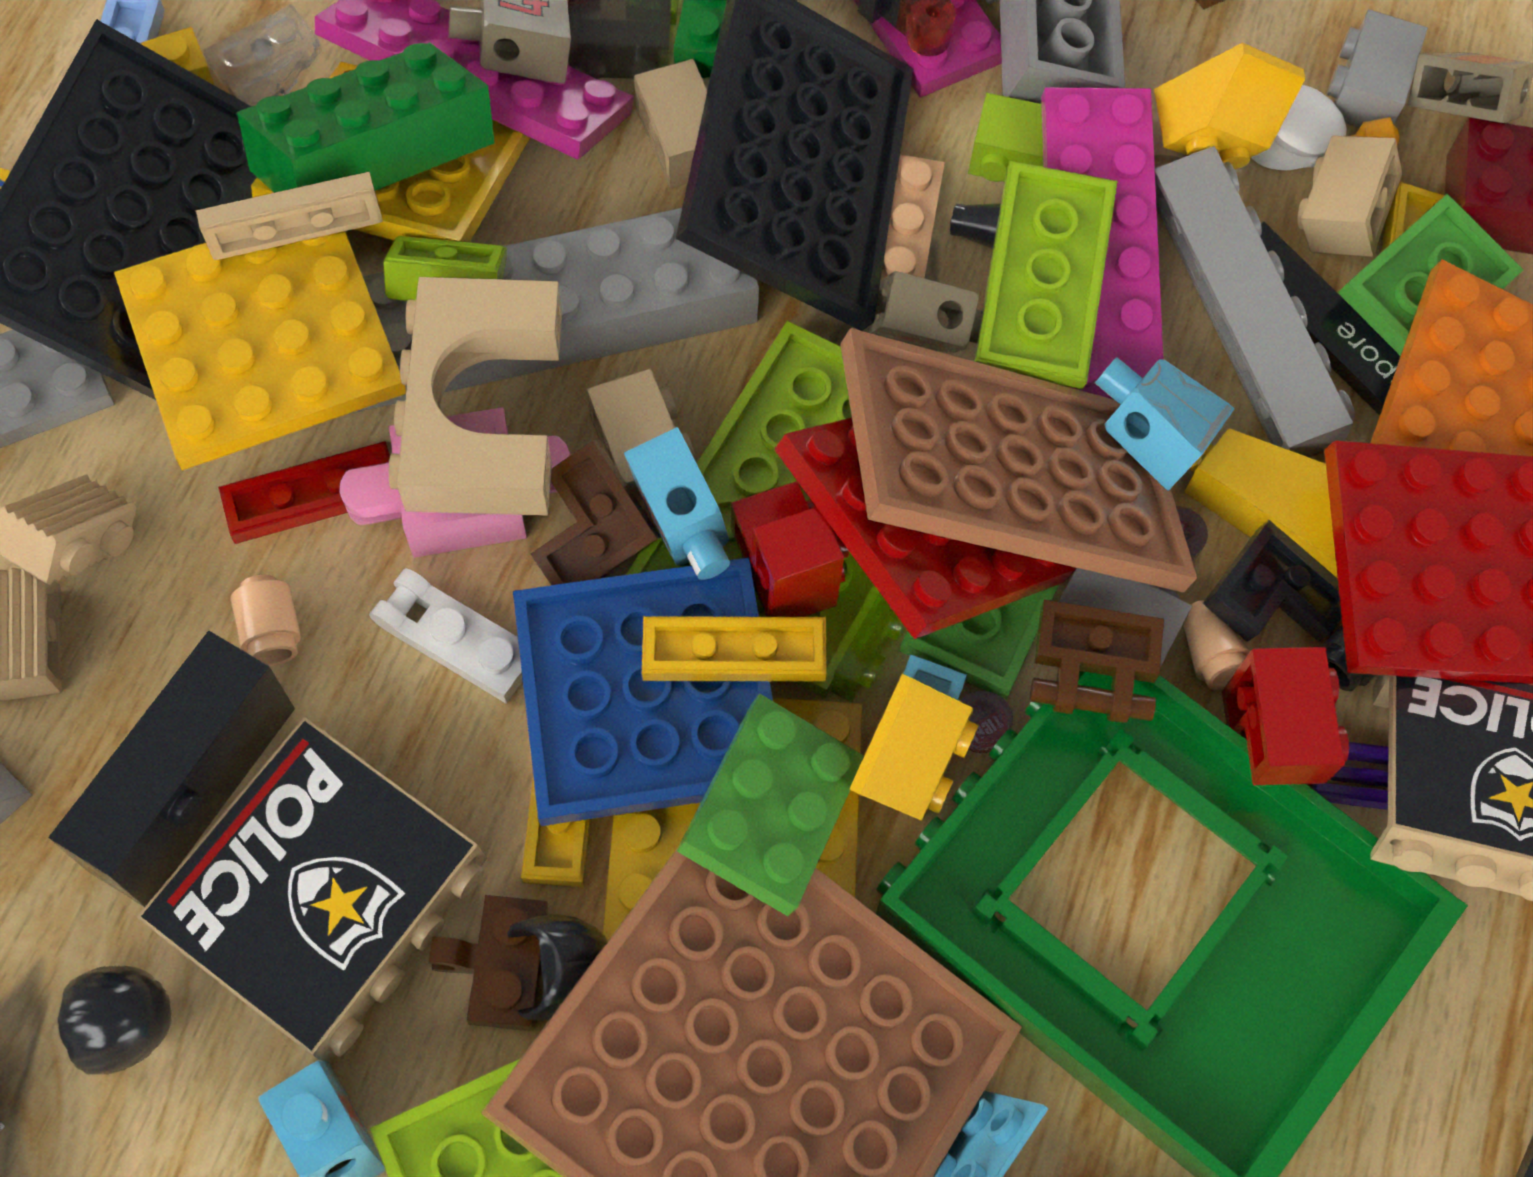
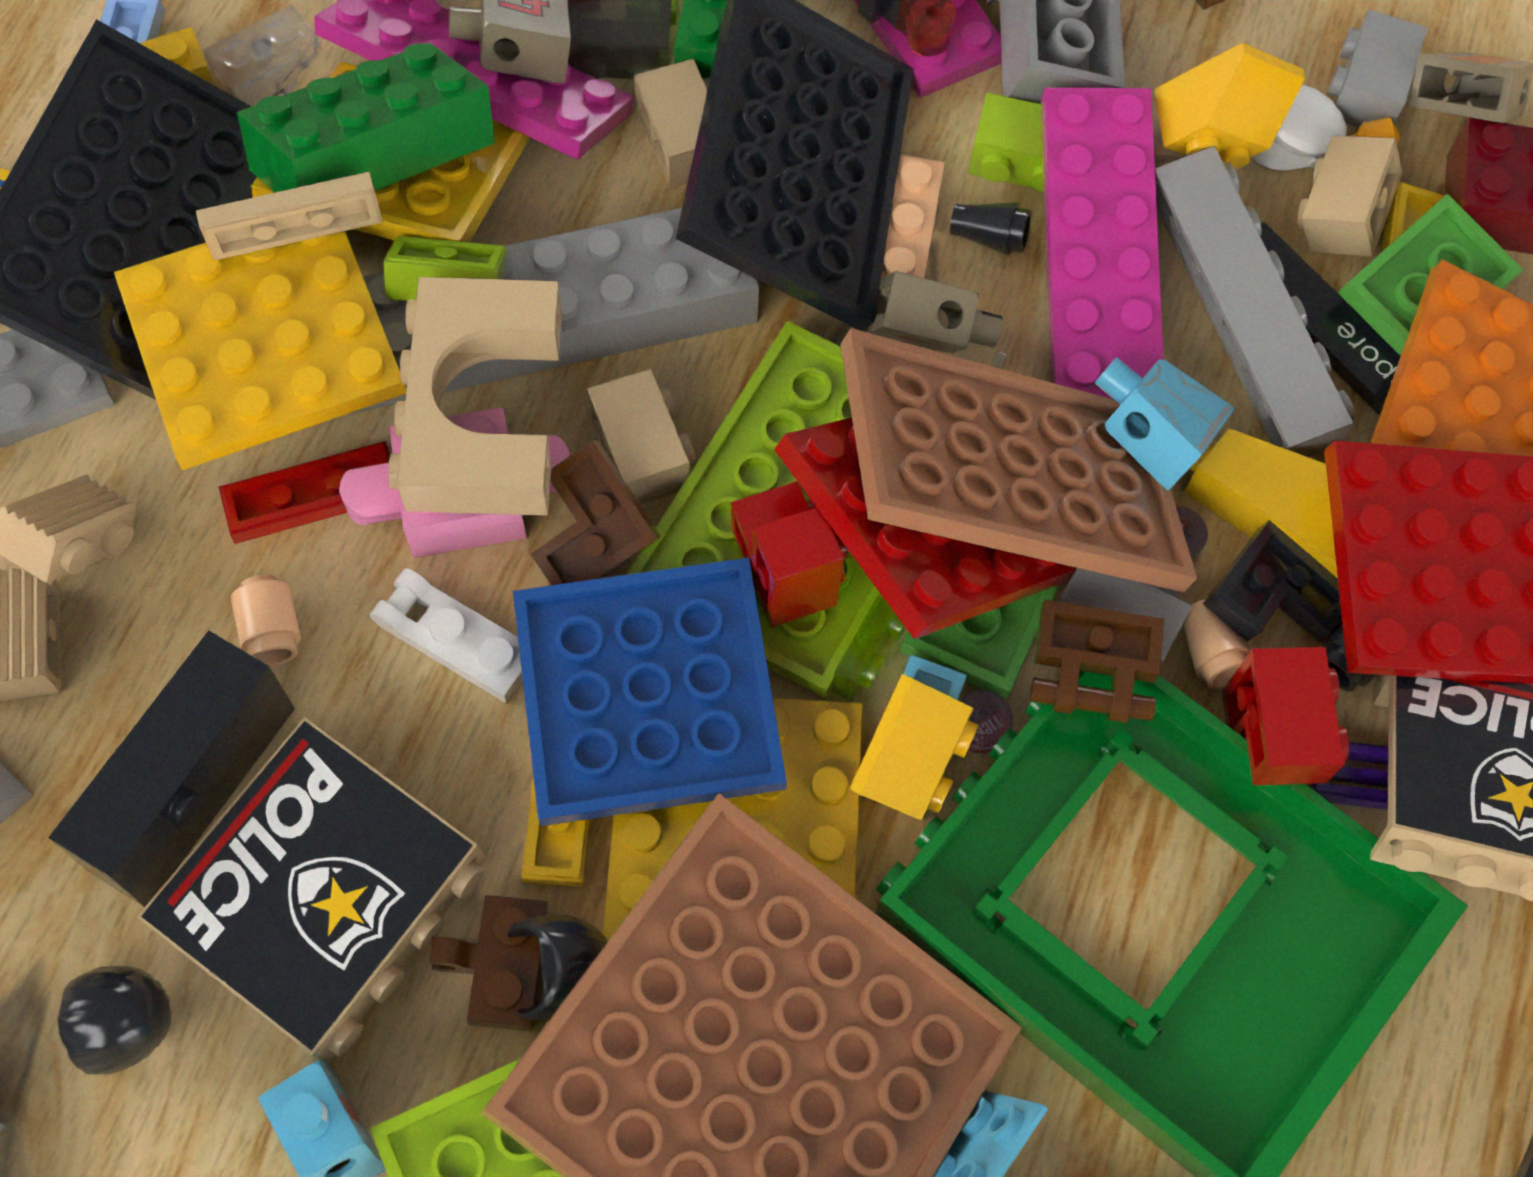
(680, 503): medium azure torso -> none
(734, 648): yellow tile -> none
(772, 805): bright green plate -> none
(1046, 274): lime tile -> none

